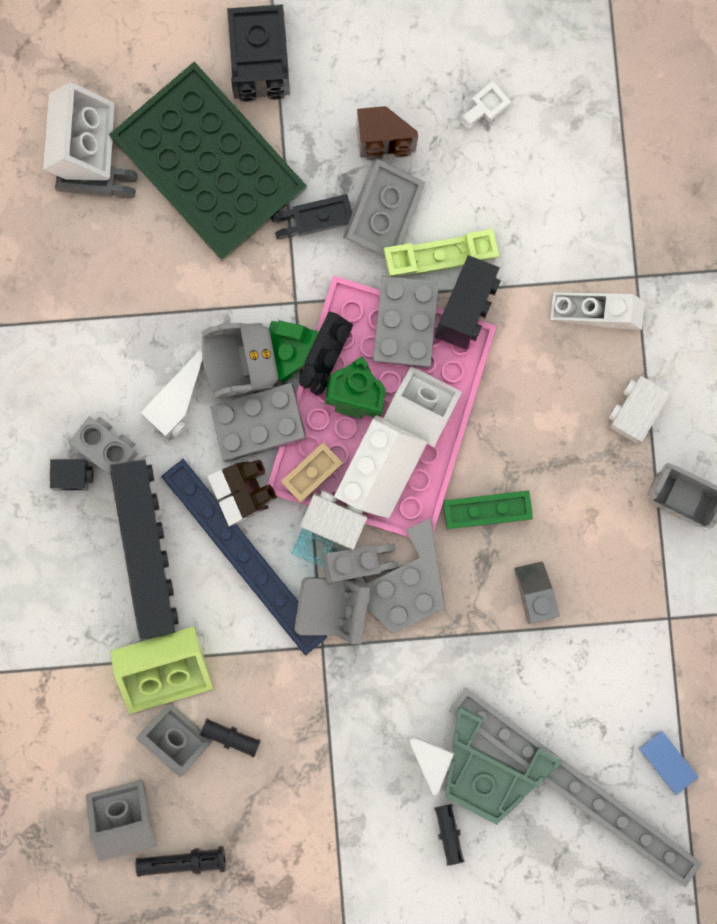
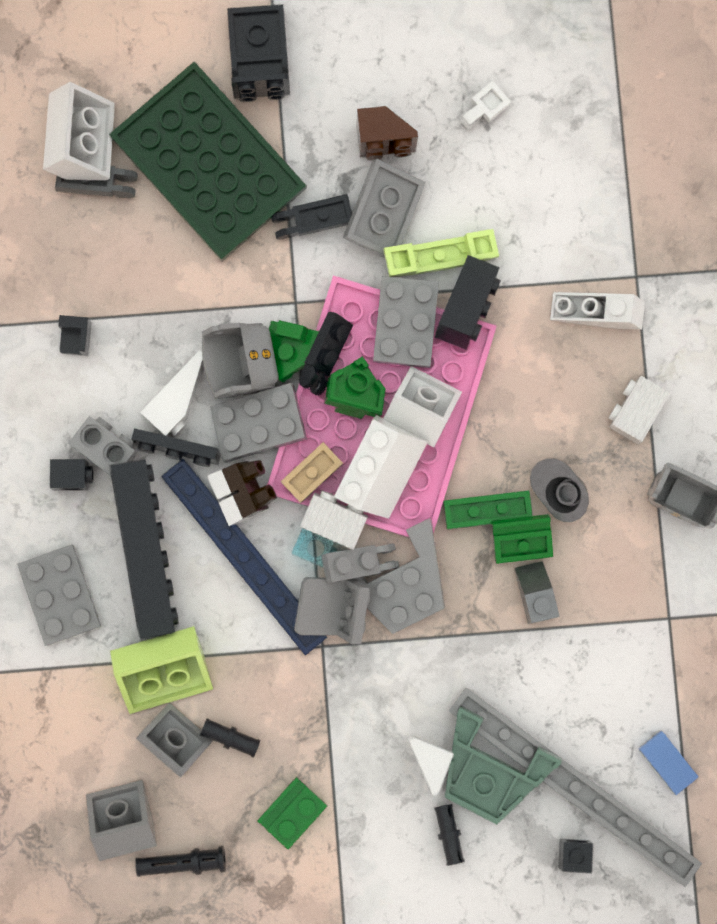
(59, 595): none -> light grey plate
(74, 335): none -> black panel
(175, 448): none -> black plate
(292, 813): none -> green plate
(522, 538): none -> green plate
(559, 489): none -> flat silver piece
(575, 855): none -> black brick

